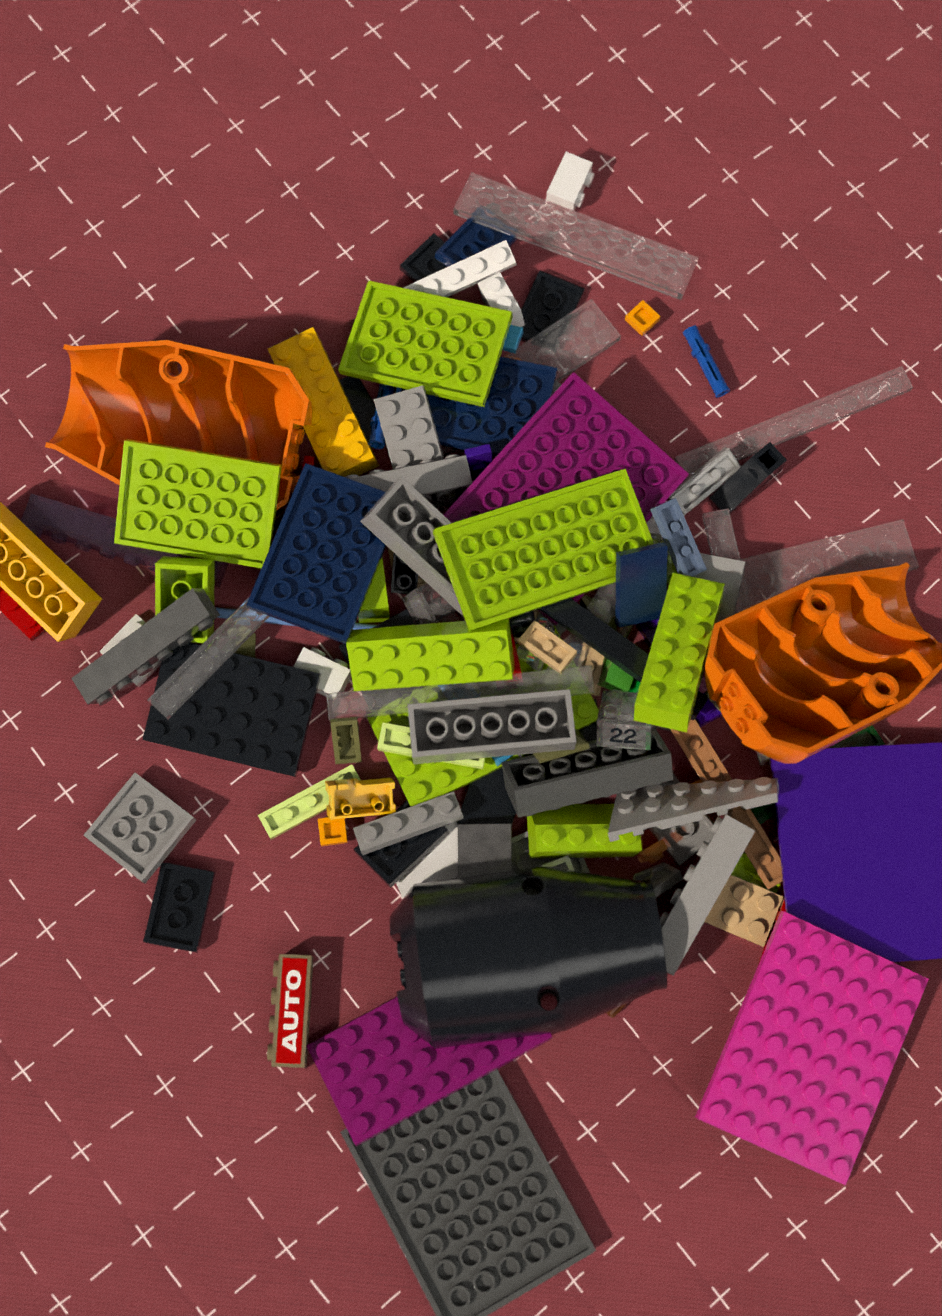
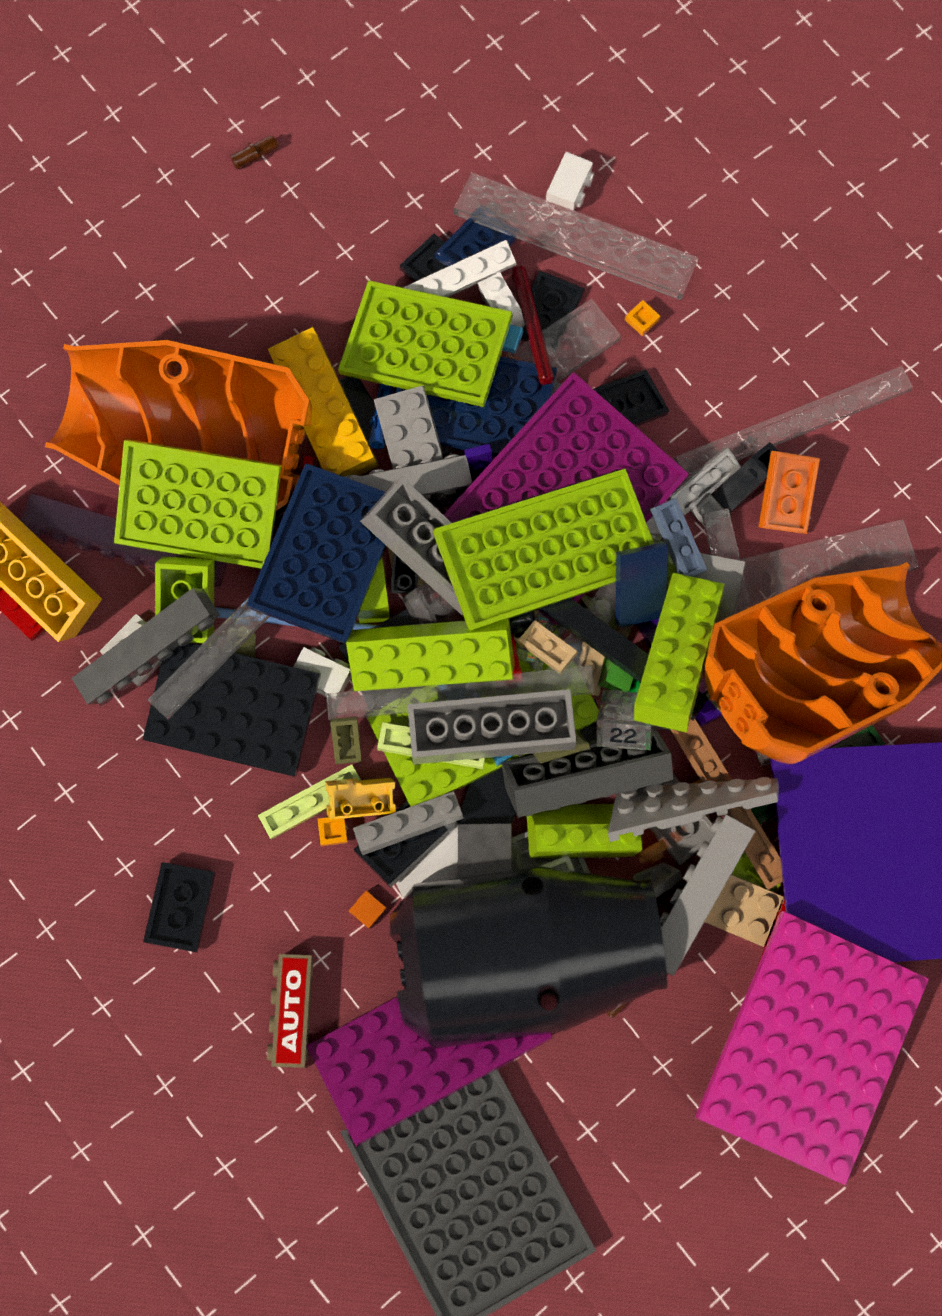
(140, 827): light grey plate -> none
(253, 152): none -> reddish brown axle
(367, 909): none -> orange tile
(532, 325): none -> dark red axle
(635, 398): none -> black tile
(701, 353): blue pin -> none
(708, 504): none -> light grey tile
(789, 492): none -> orange tile

